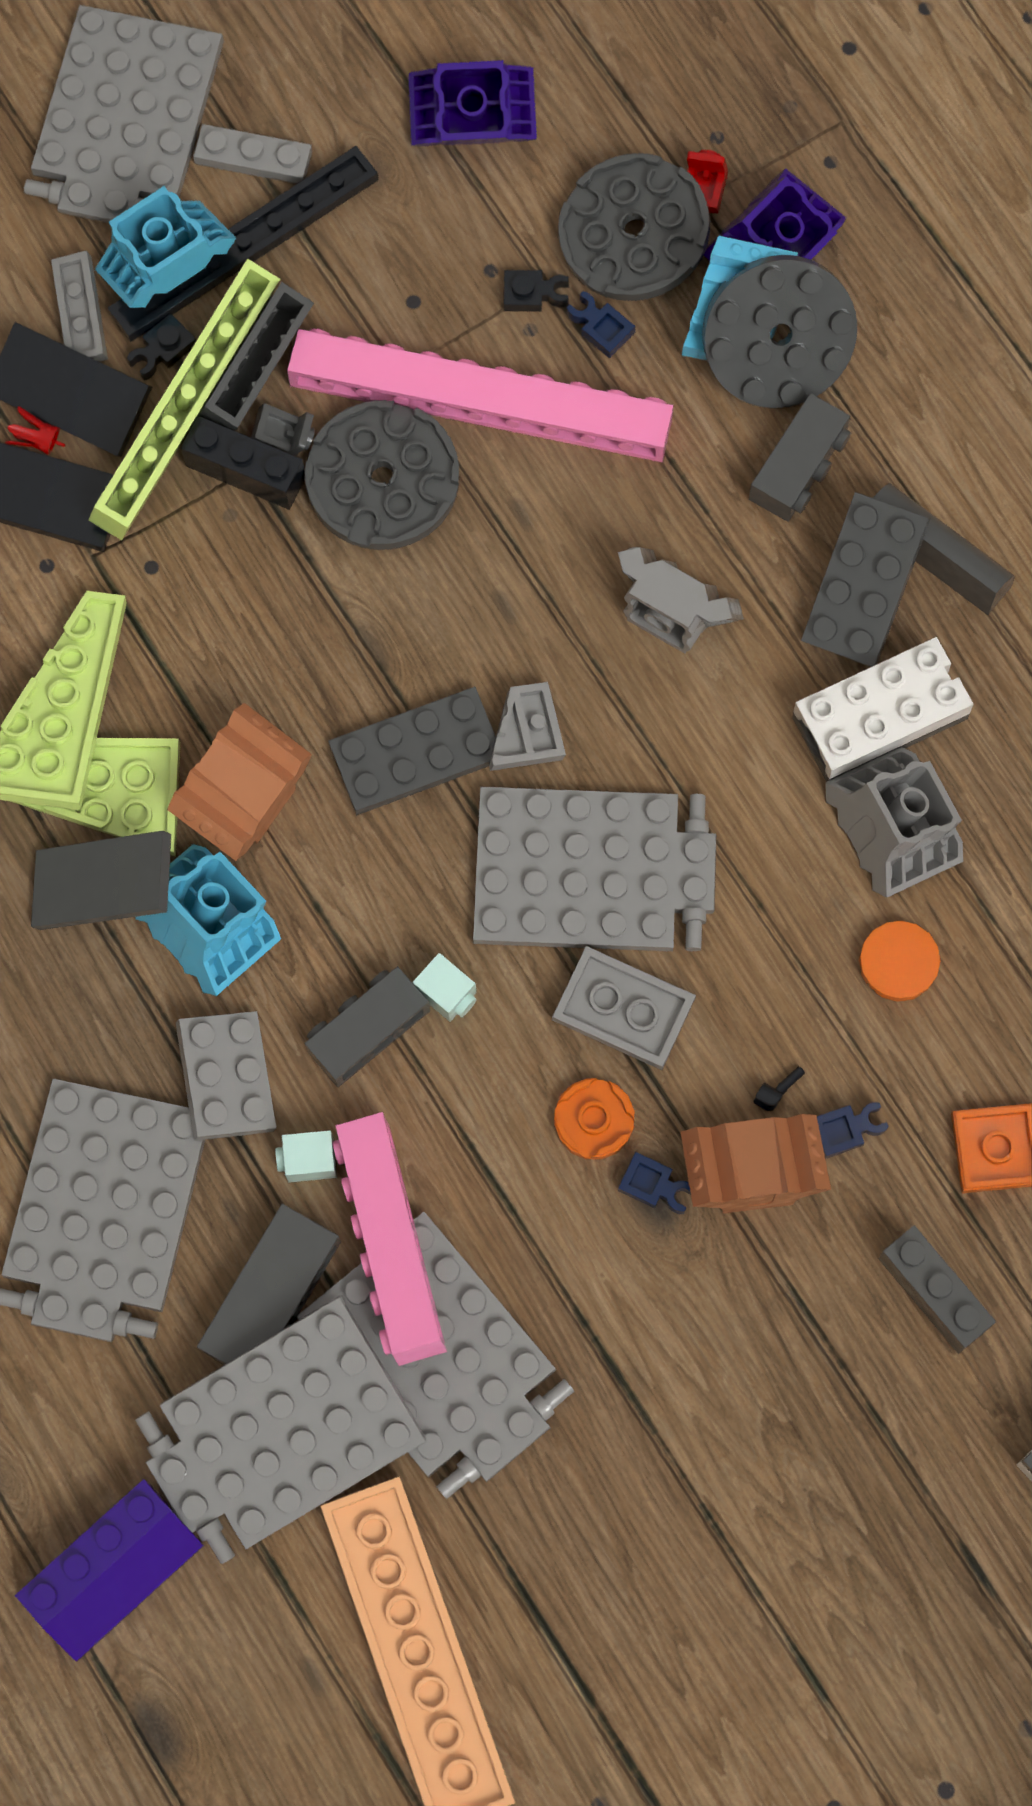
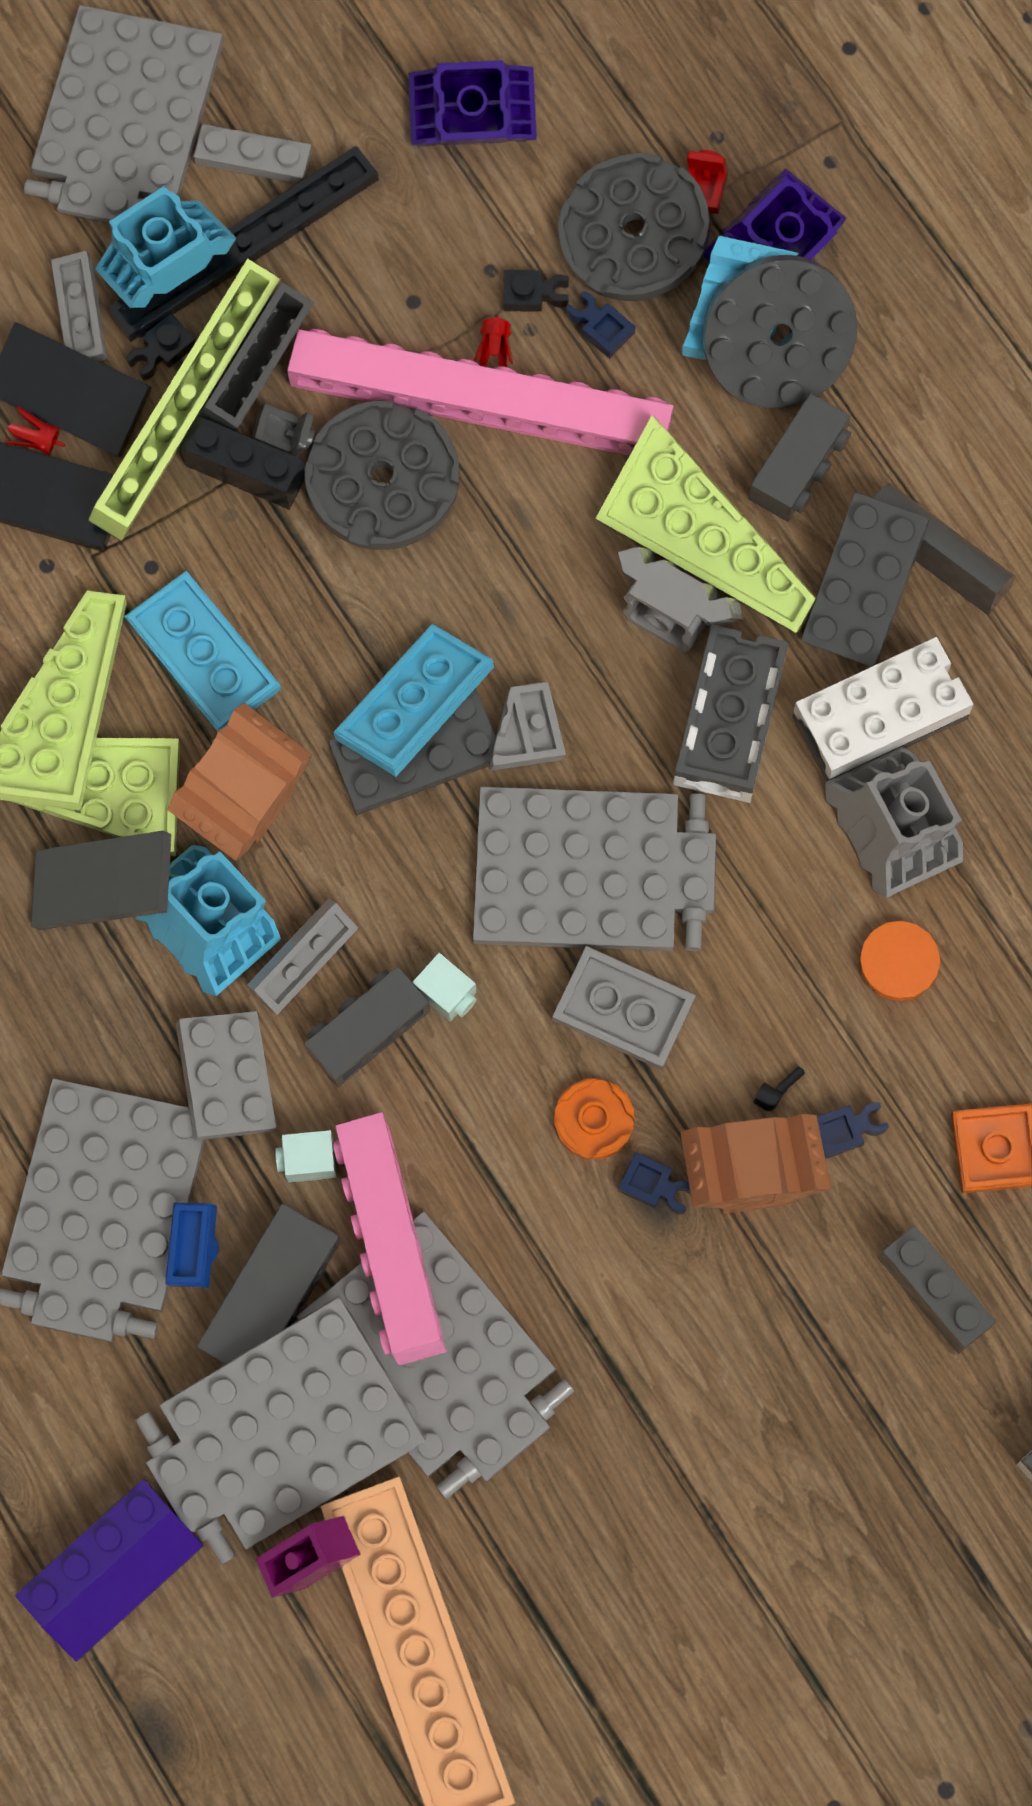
(192, 1245): none -> blue tile
(202, 651): none -> medium azure tile
(302, 956): none -> light grey plate
(308, 1556): none -> magenta brick
(413, 700): none -> medium azure tile
(494, 341): none -> red piece
(686, 518): none -> yellowish green wing
(730, 714): none -> dark grey piece

